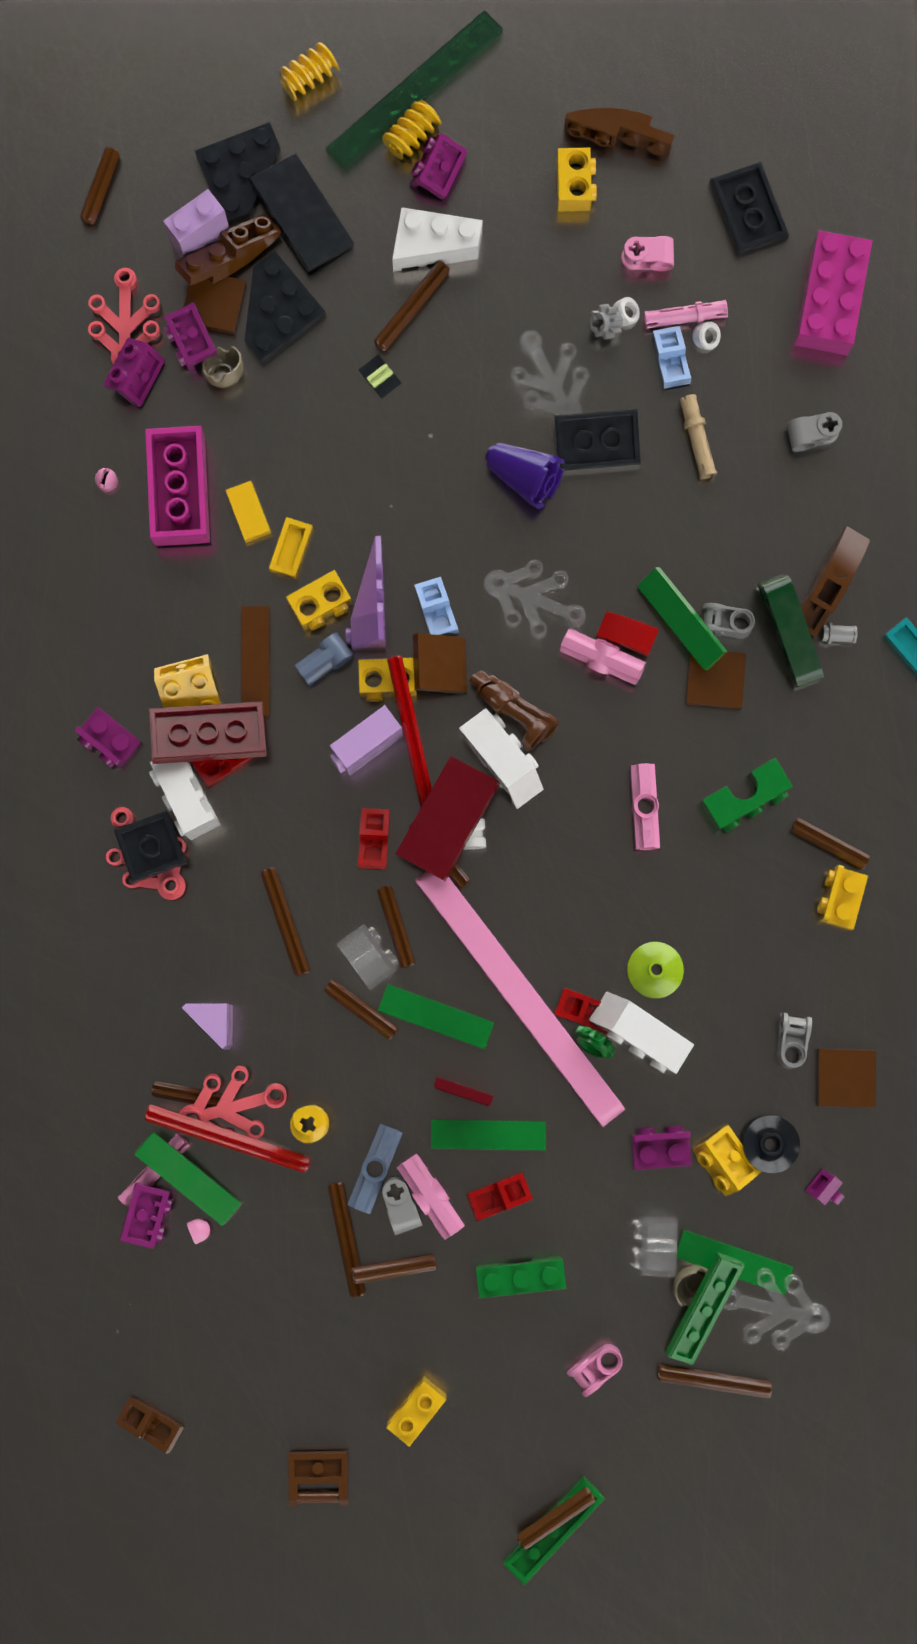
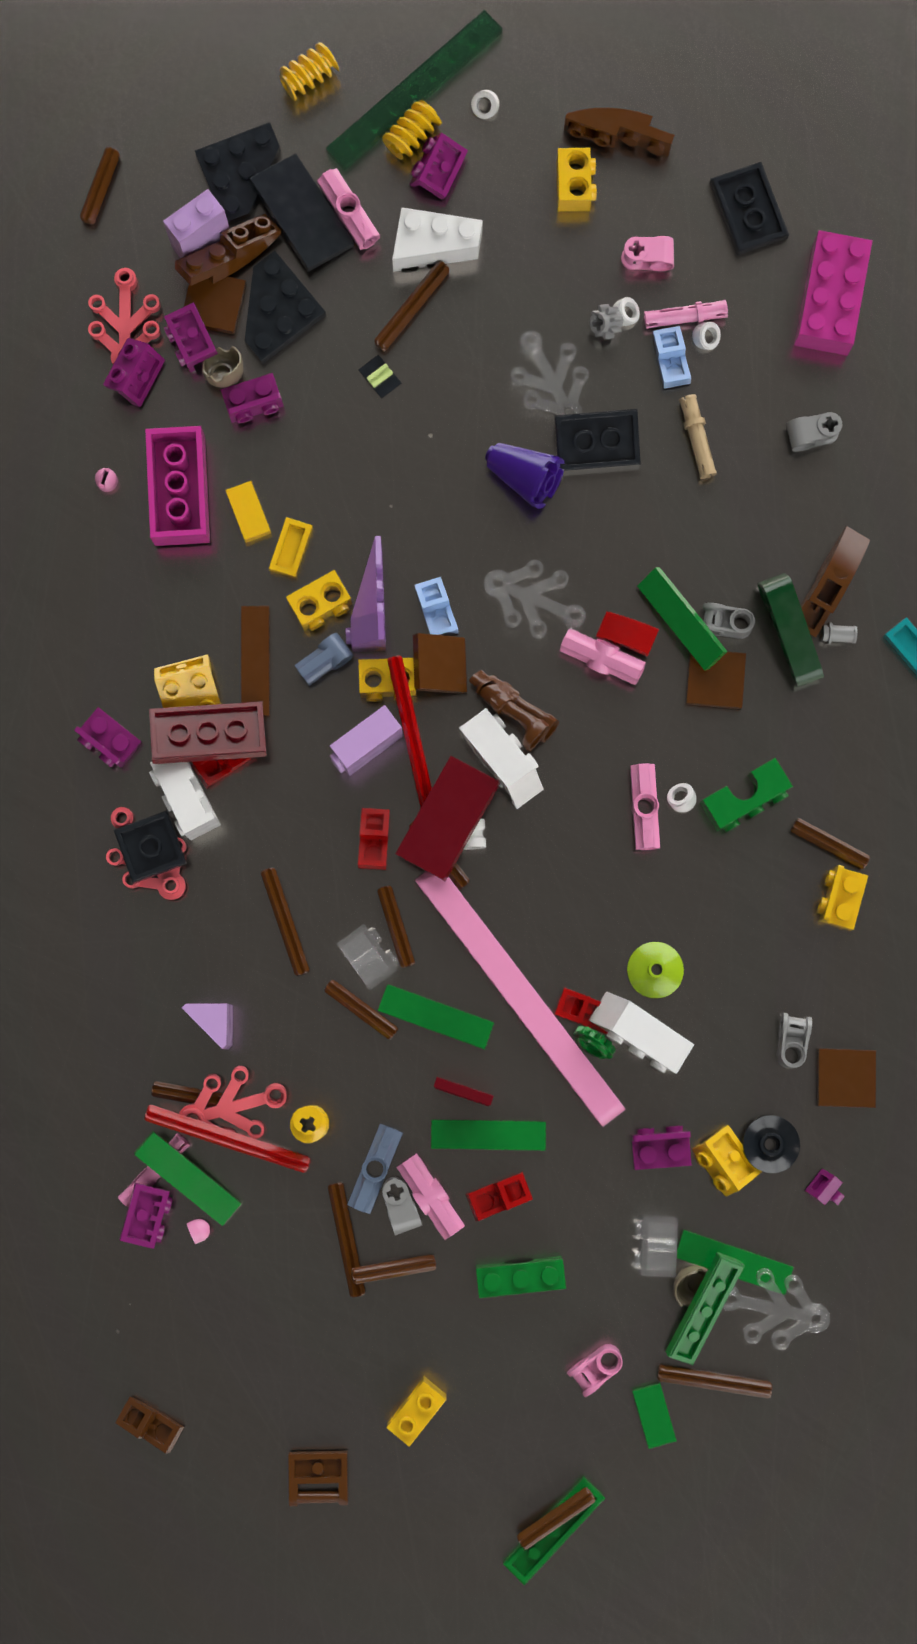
(252, 398): none -> magenta bracket
(341, 196): none -> bright pink piece
(494, 104): none -> white piece
(654, 1415): none -> green tile
(683, 805): none -> white piece

